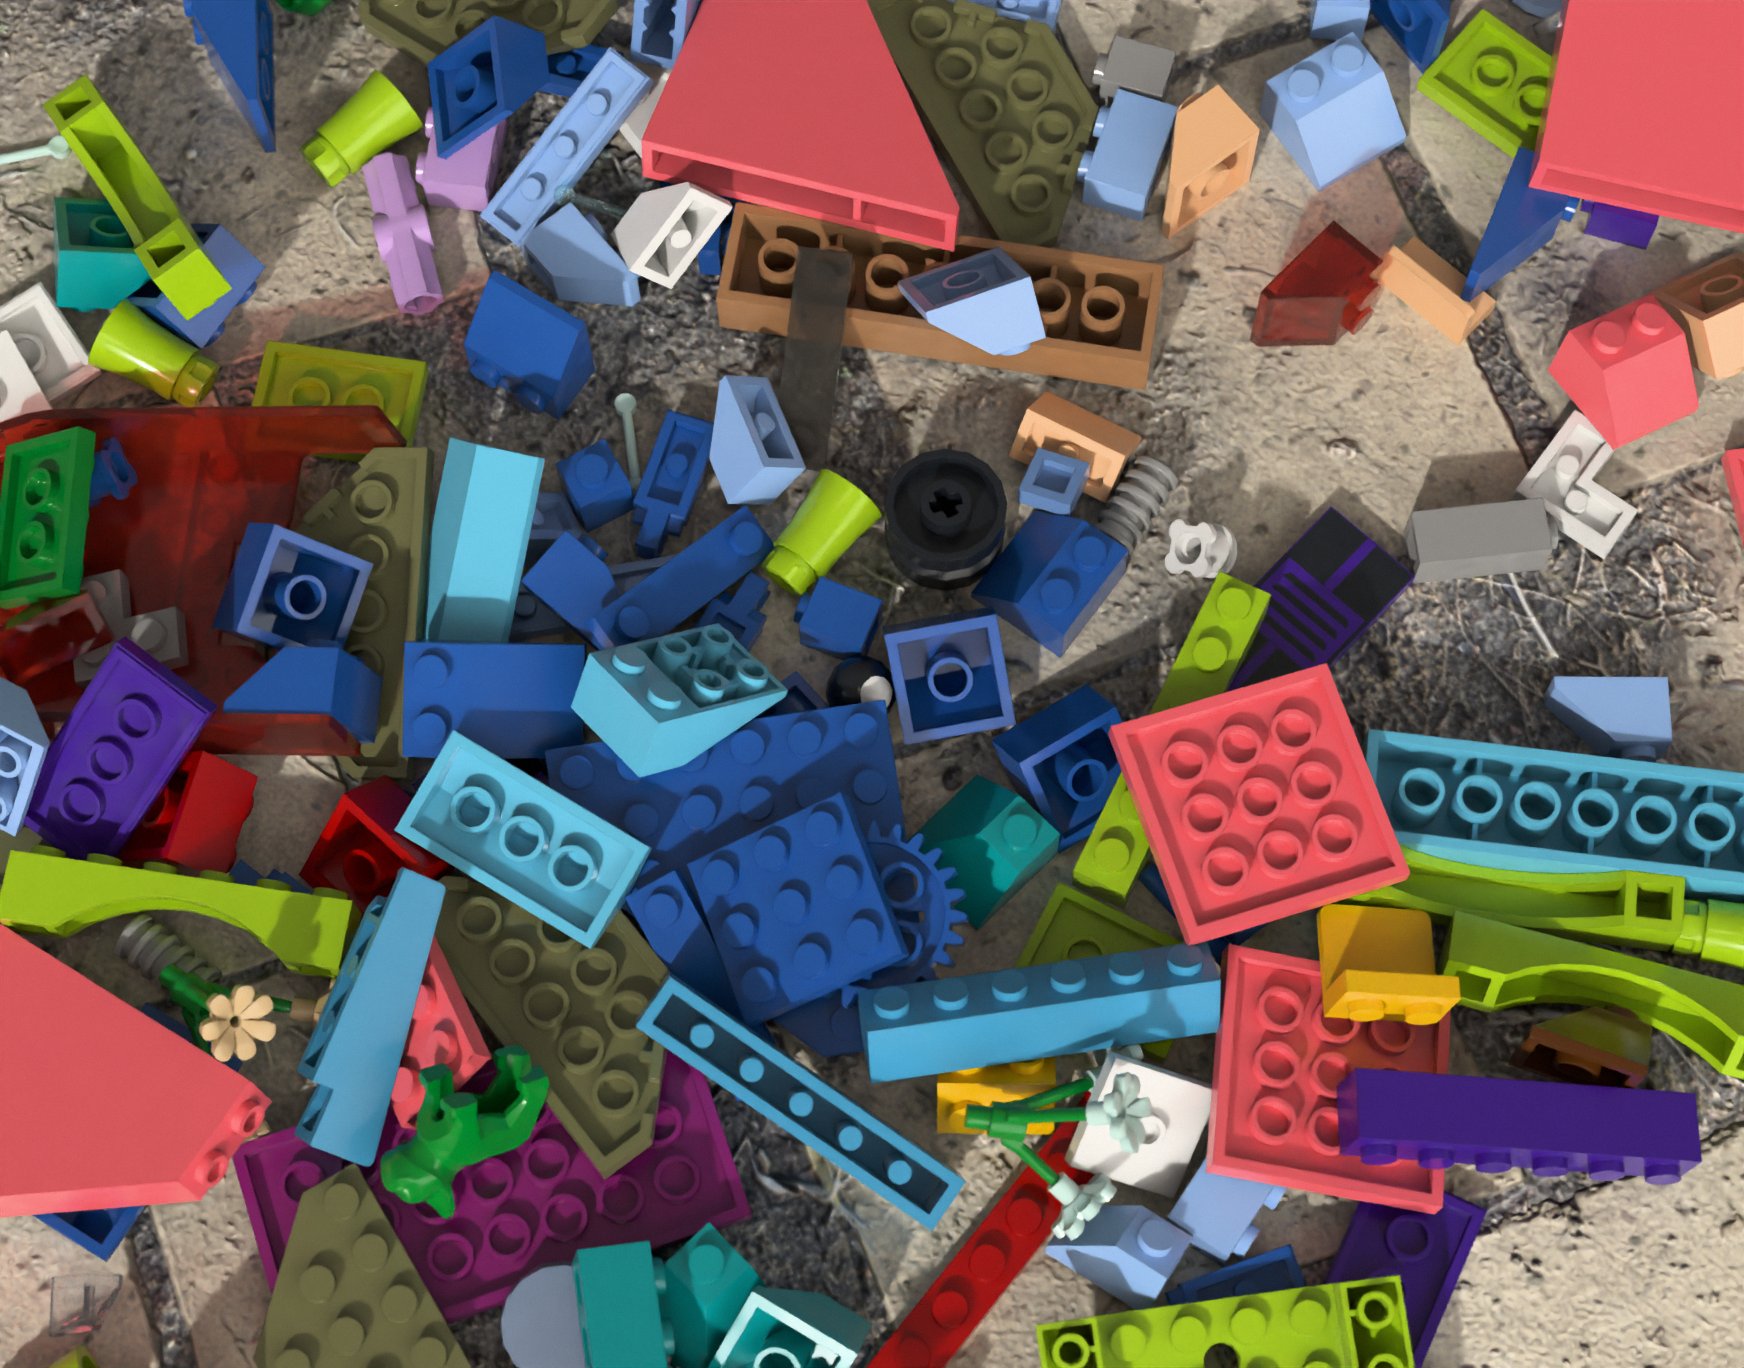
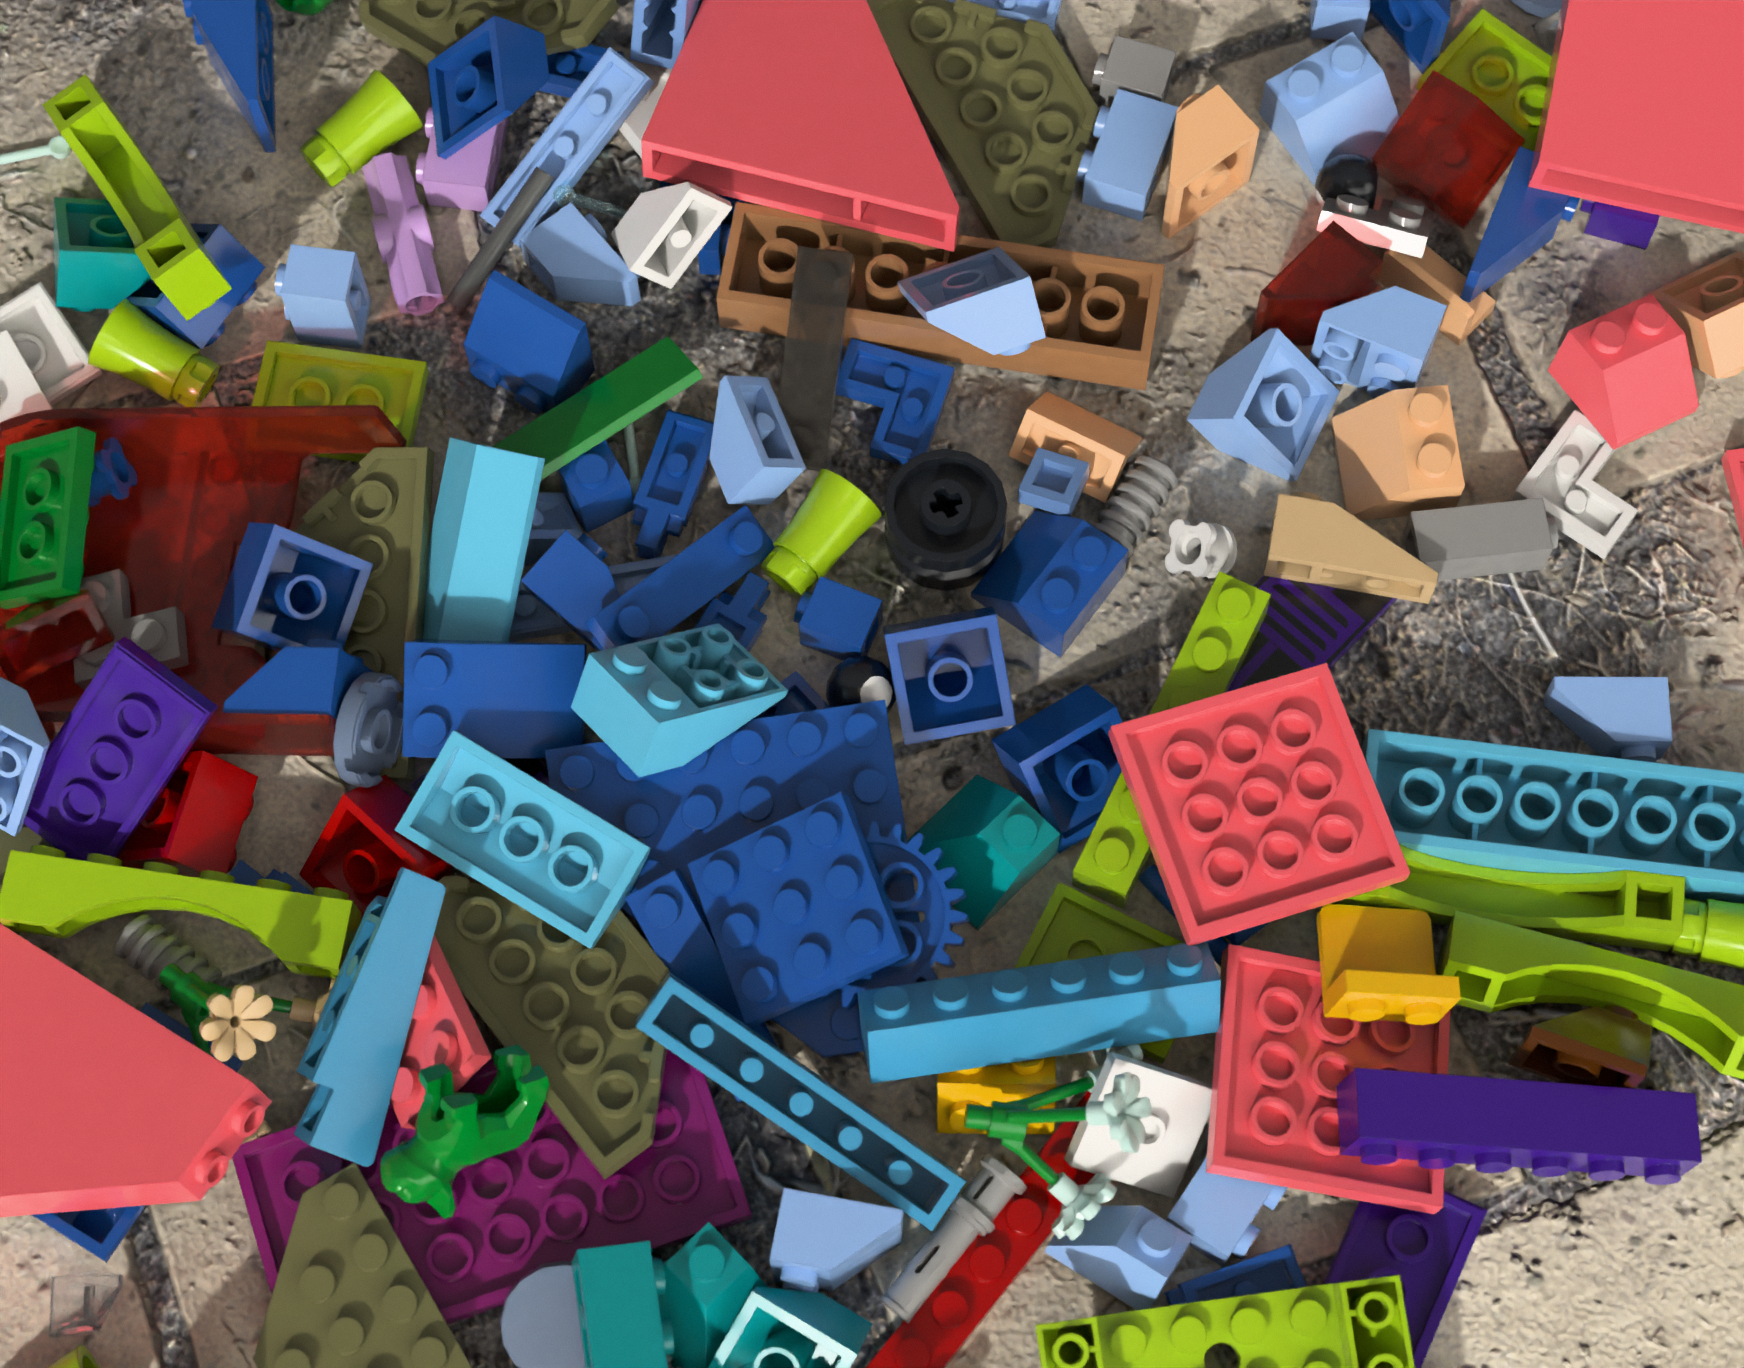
(324, 296): none -> light blue brick
(368, 729): none -> sand blue tile
(499, 239): none -> dark grey bar
(605, 406): none -> green slope
(829, 1239): none -> light blue slope
(907, 390): none -> blue plate
(968, 1217): none -> light grey pin
(1265, 406): none -> light blue slope
(1332, 548): none -> tan slope
(1347, 175): none -> black piece
(1377, 340): none -> light blue slope
(1397, 226): none -> light grey plate
(1399, 454): none -> light nougat slope
(1447, 150): none -> clear red slope

